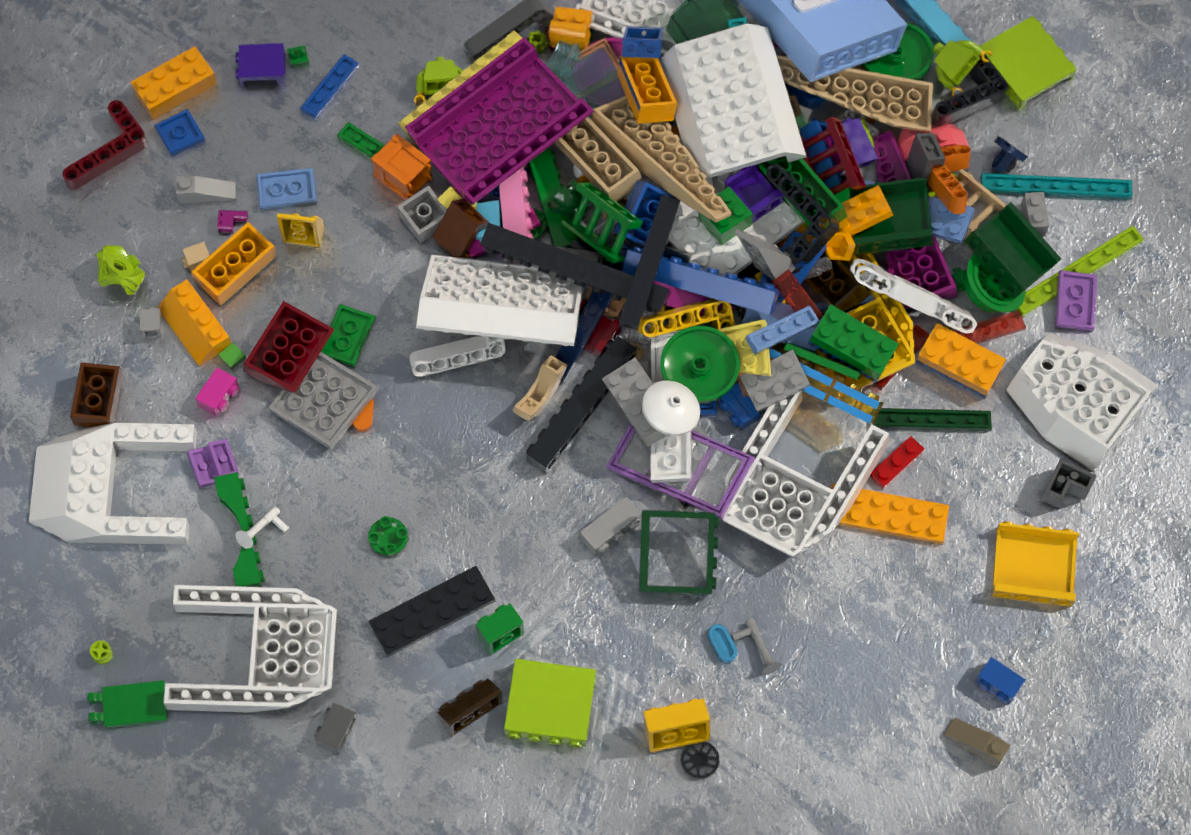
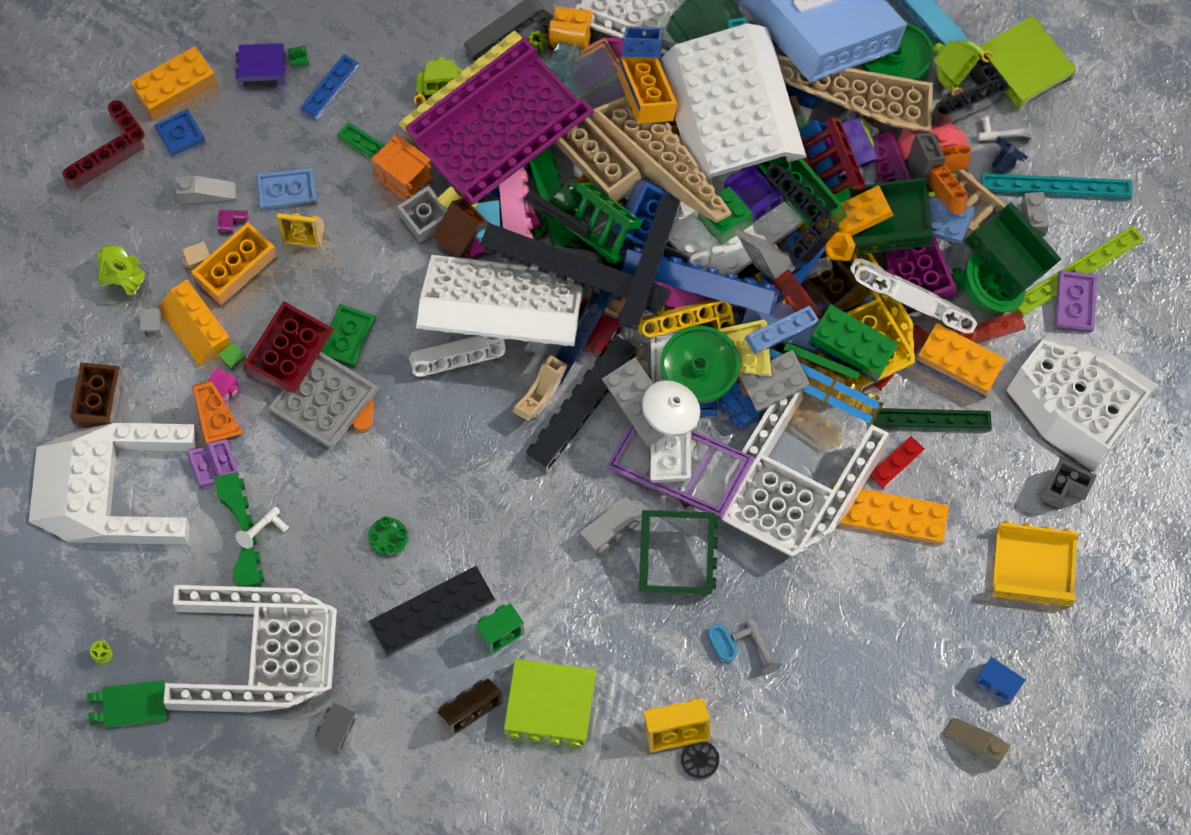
(213, 414): none -> orange wing
(558, 214): none -> black axle
(988, 135): none -> white piece

